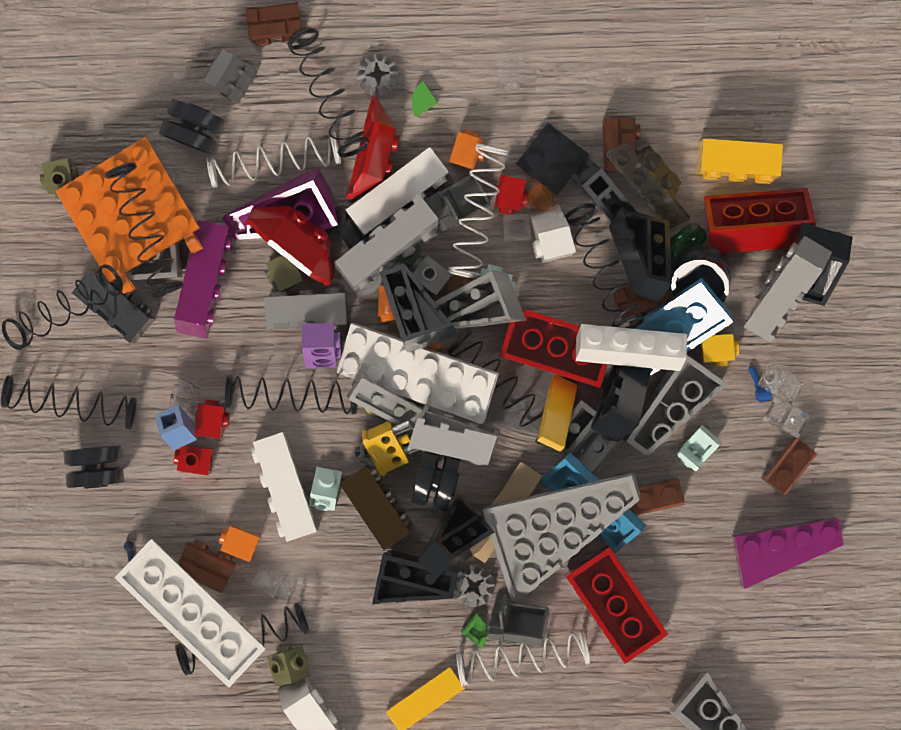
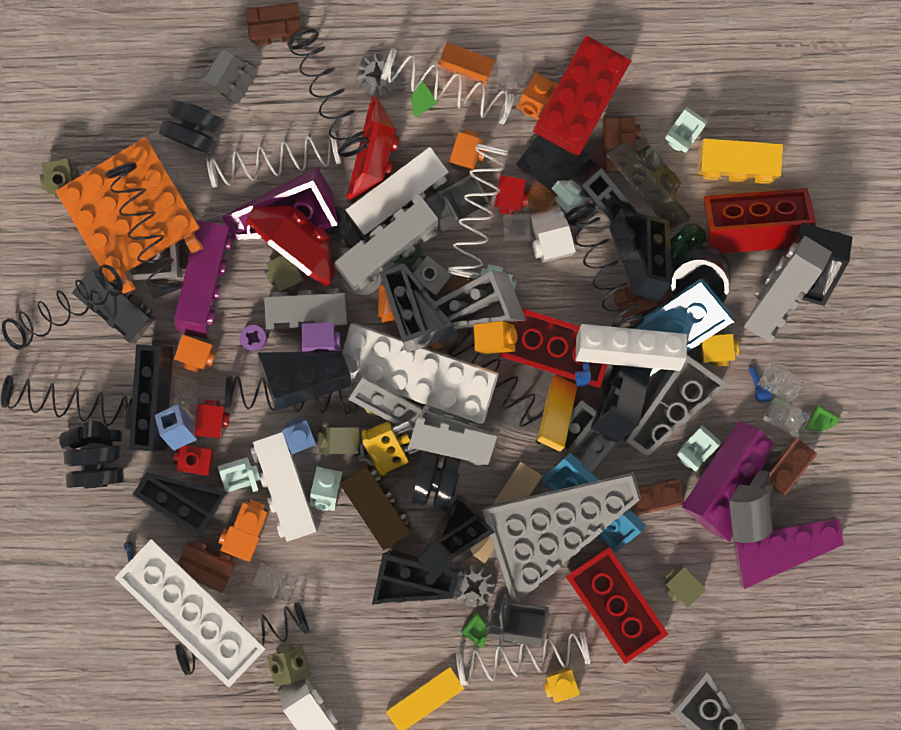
(90, 433): none -> black bar
(150, 395): none -> black brick
(180, 502): none -> black wedge
(195, 353): none -> orange brick
(239, 475): none -> light aqua bracket
(251, 517): none -> orange brick
(257, 339): none -> medium lavender wheel
(299, 435): none -> medium blue brick
(303, 375): none -> black wedge
(338, 440): none -> olive brick
(467, 63): none -> orange panel
(495, 337): none -> light orange brick
(506, 107): none -> white piece
(536, 96): none -> orange bracket
(561, 684): none -> yellow brick
(569, 195): none -> light aqua bracket
(581, 95): none -> red brick
(583, 377): none -> blue hand
(683, 586): none -> olive brick
(685, 130): none -> light aqua bracket
(733, 465): none -> magenta wedge
(752, 510): none -> dark grey brick
(821, 419): none -> bright green tile

